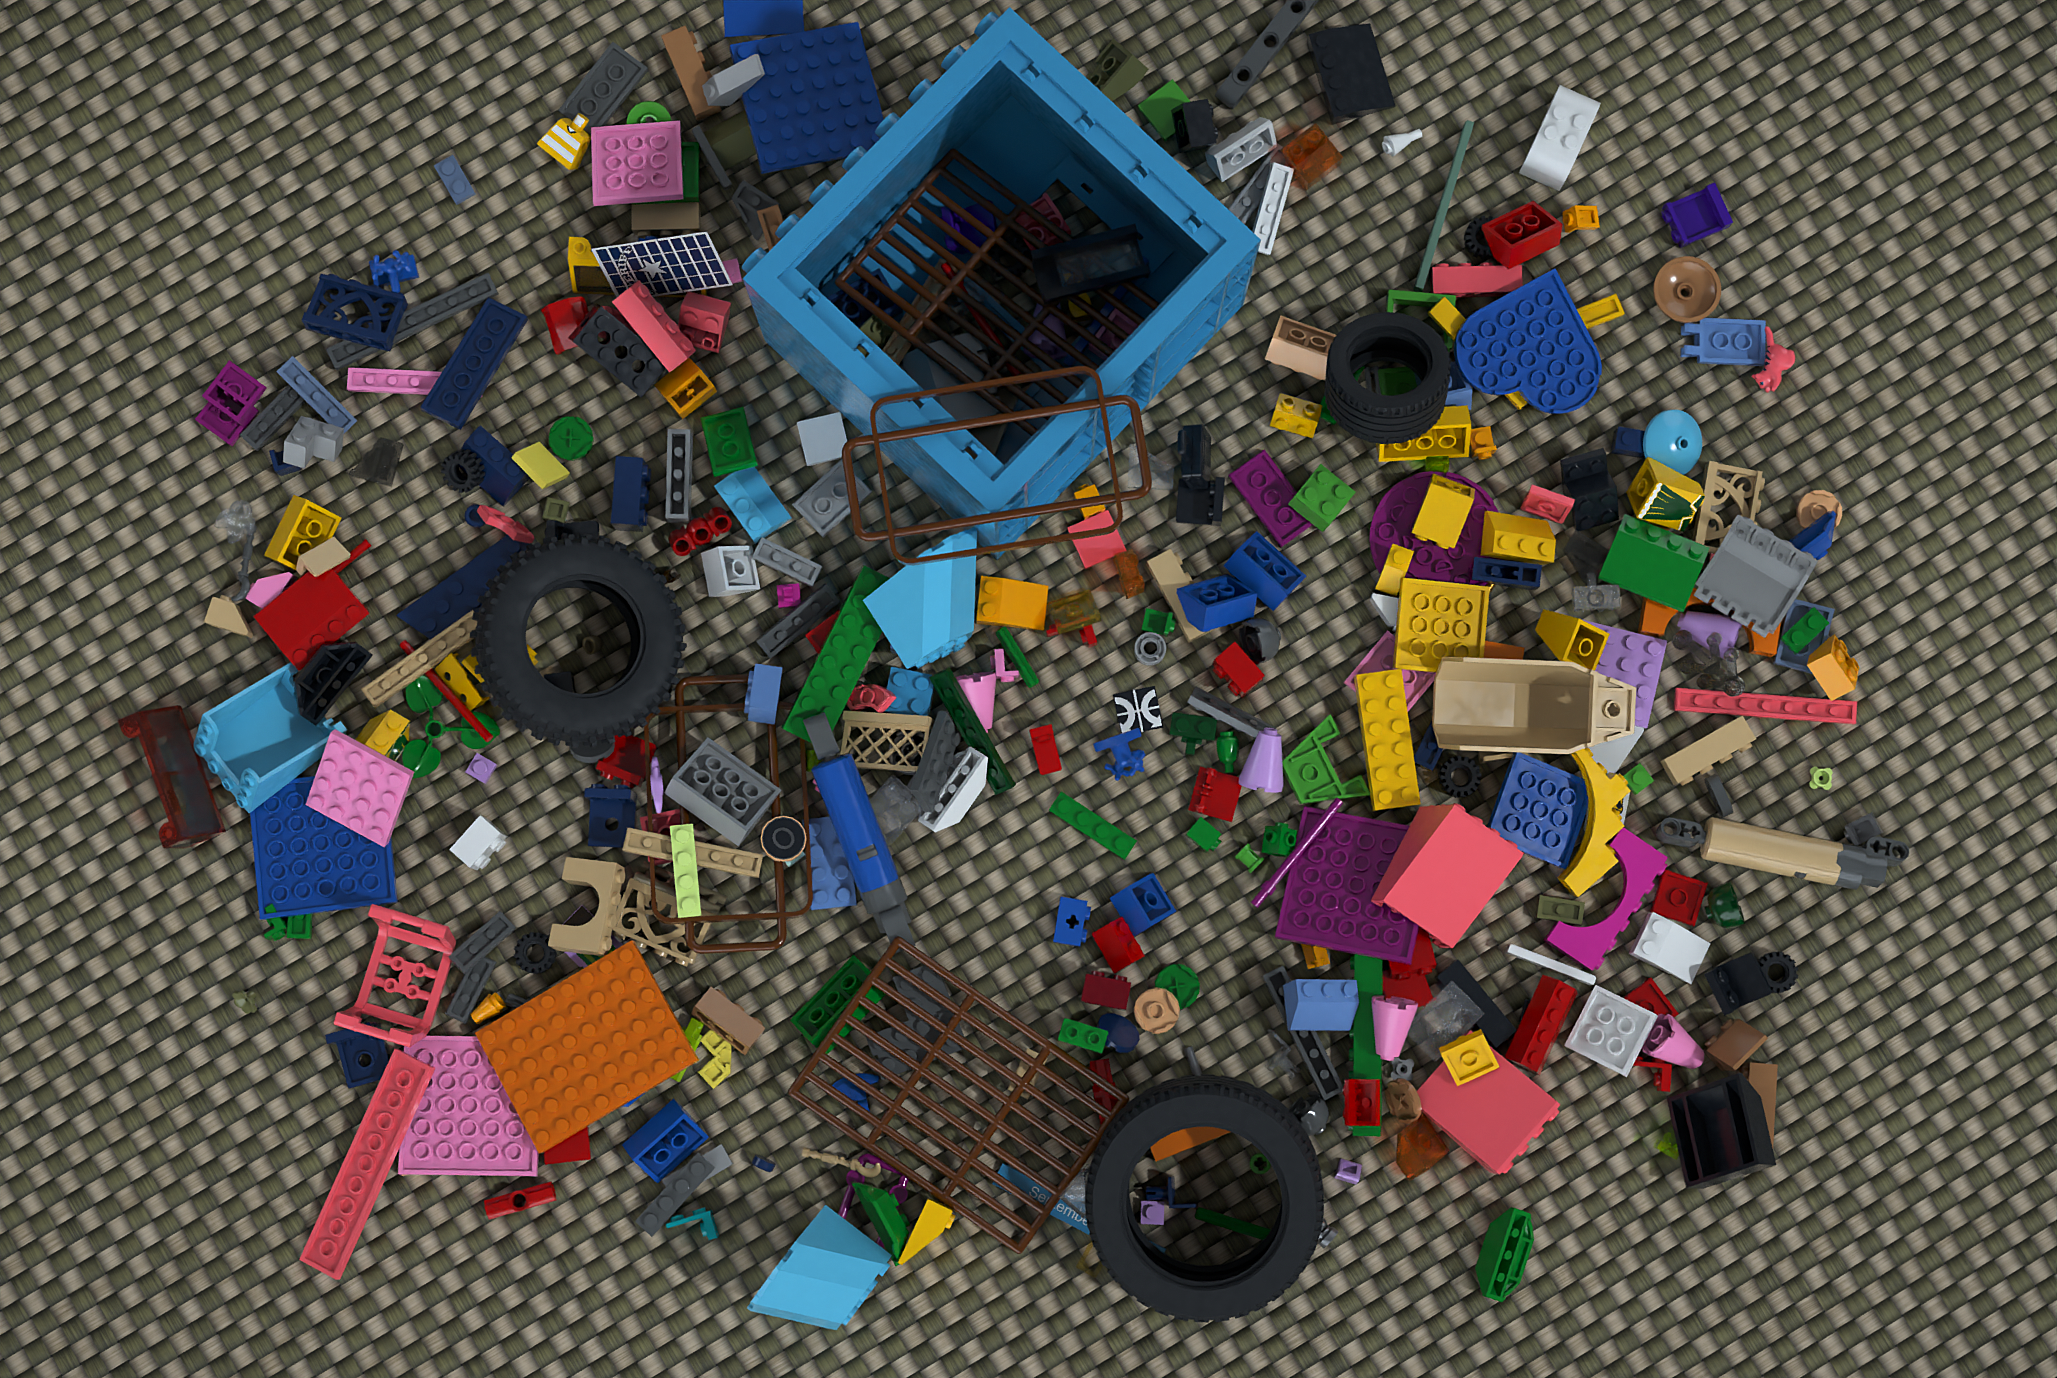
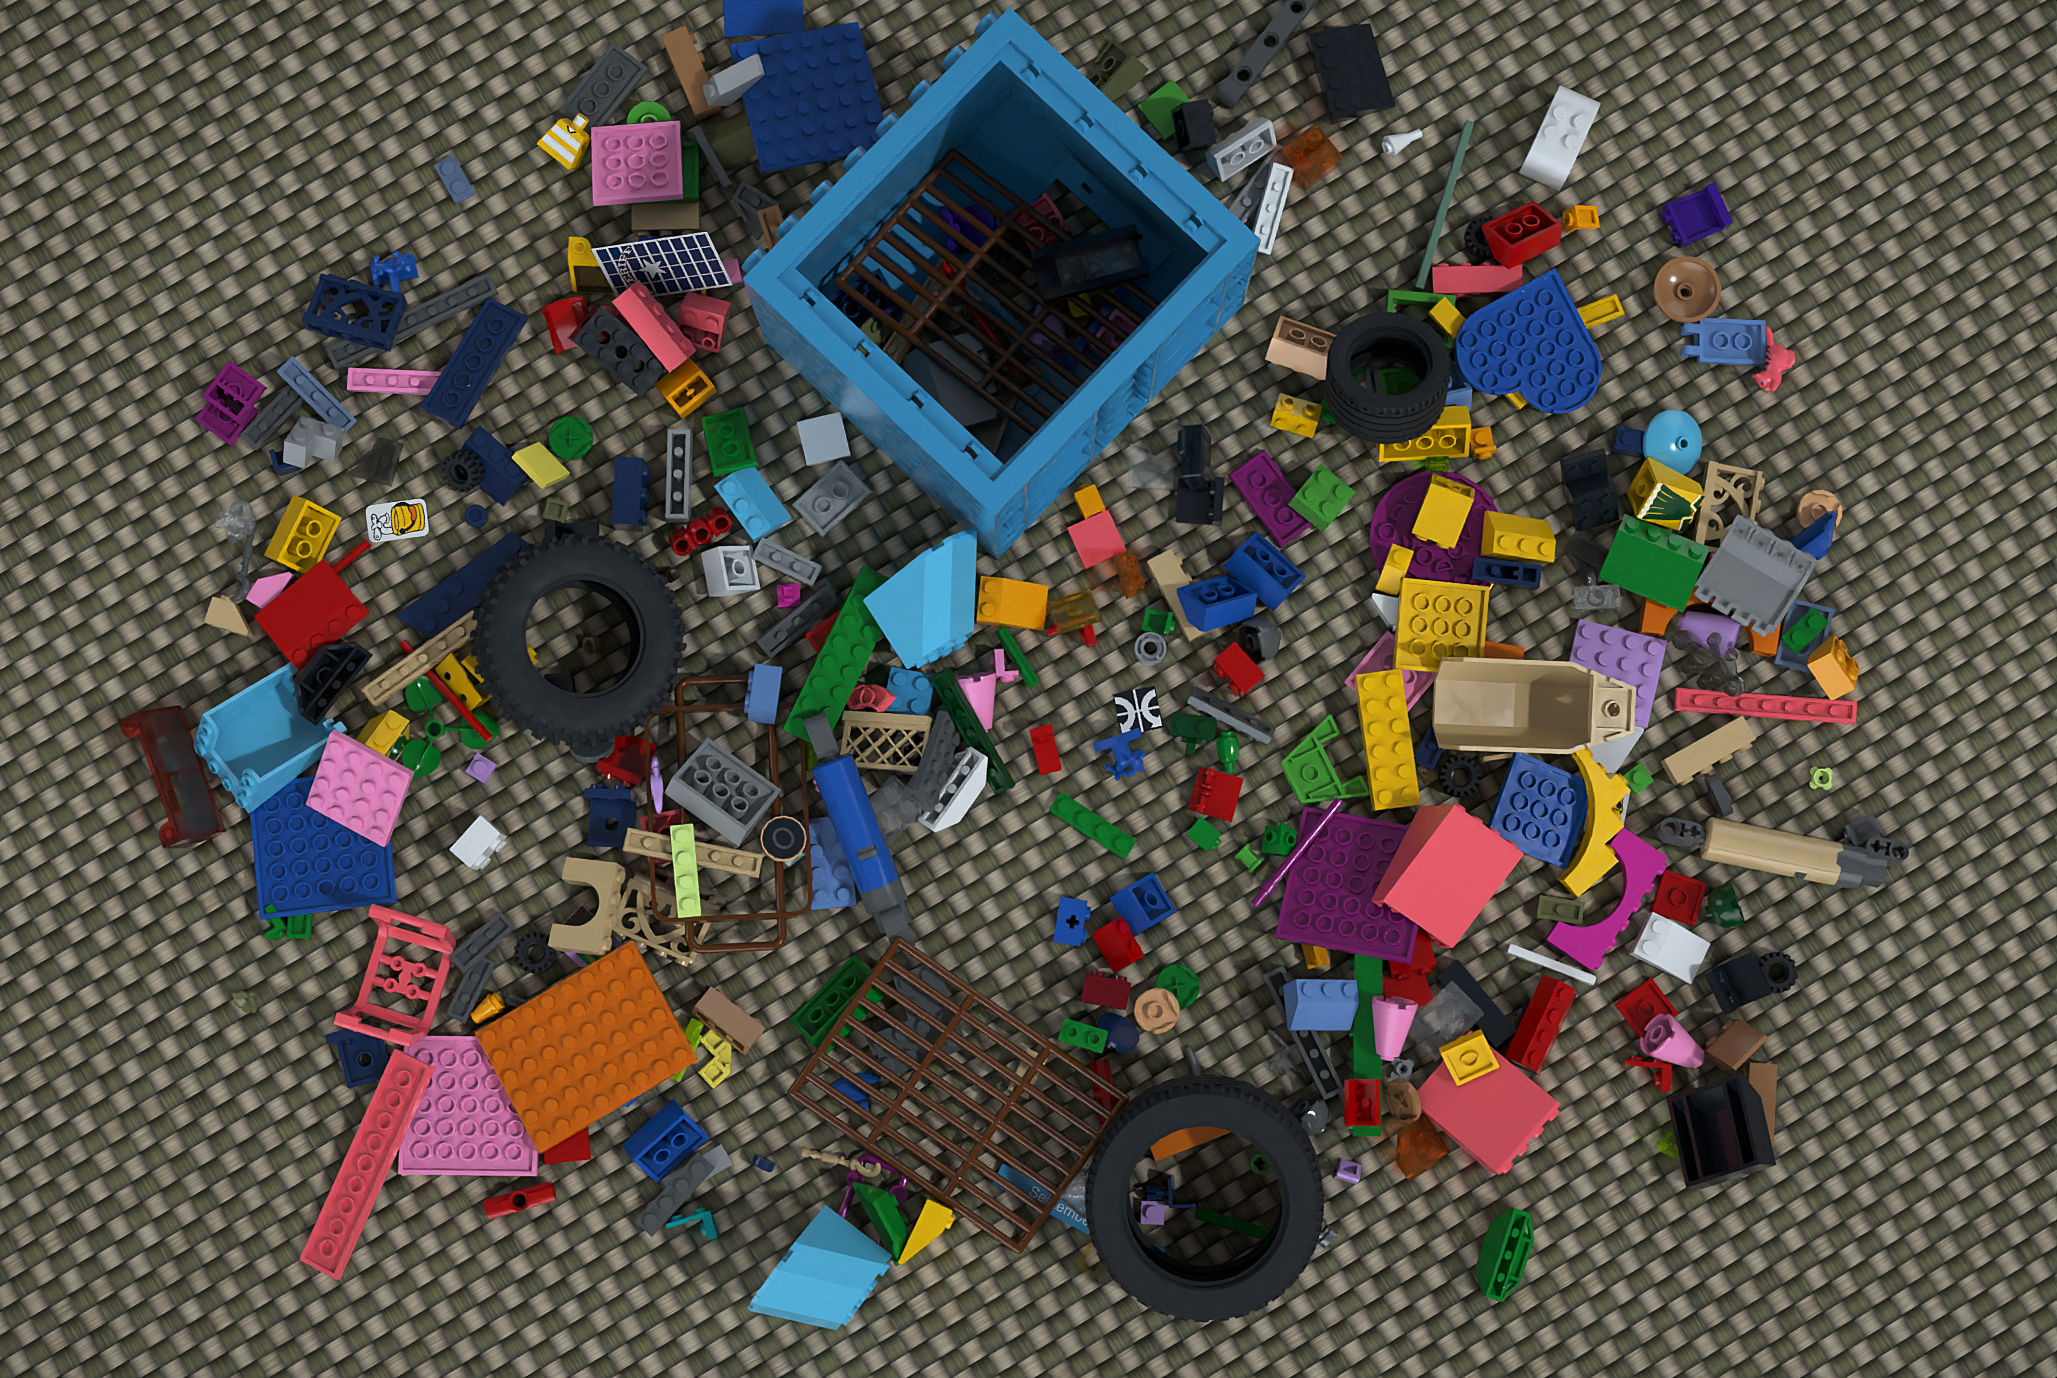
(322, 558): tan panel -> none
(397, 520): none -> sticker
(498, 519): coral tile -> none
(1101, 402): reddish brown bar -> none
(1264, 763): lavender cone -> none
(1547, 504): coral tile -> none
(1572, 638): yellow slope -> none
(1611, 1030): white plate -> none

